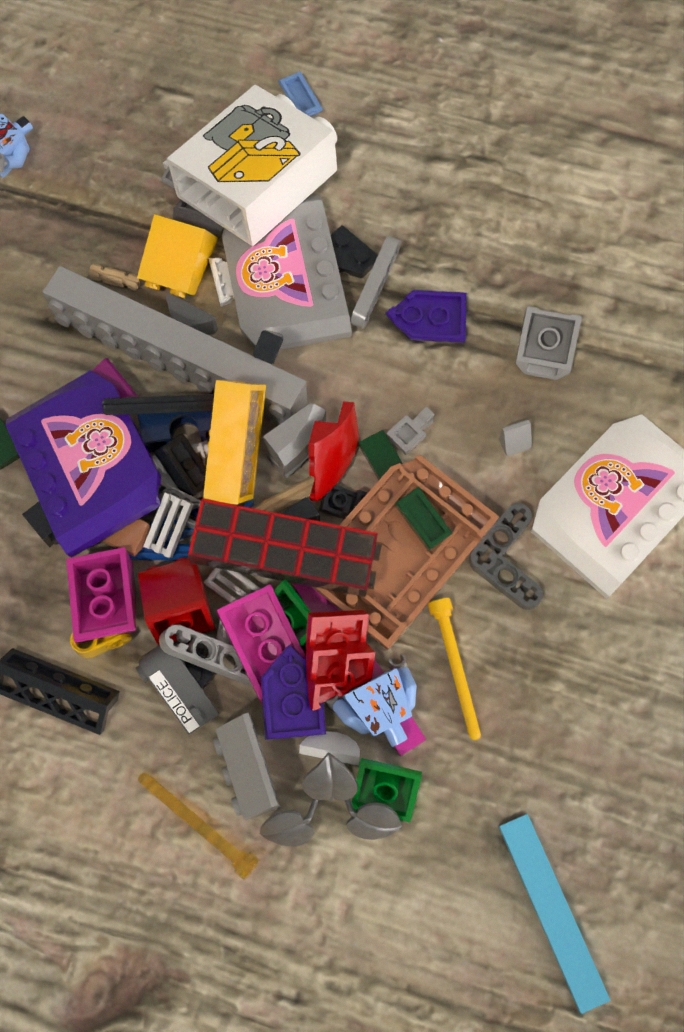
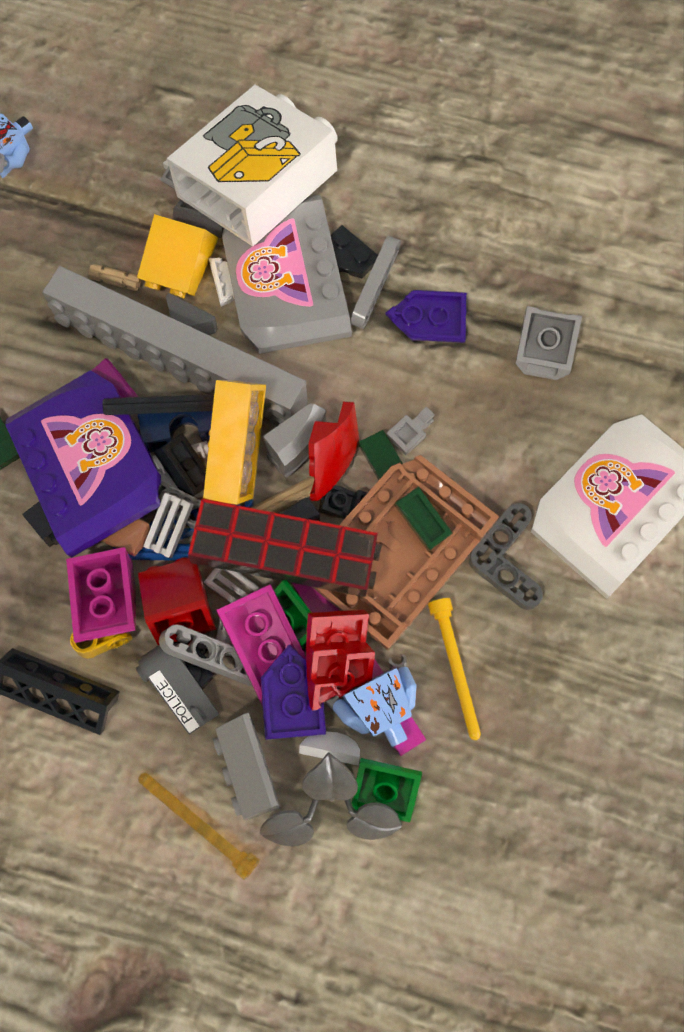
(268, 346): black slope -> none
(300, 94): medium blue tile -> none
(516, 437): light grey slope -> none
(554, 914): medium azure tile -> none

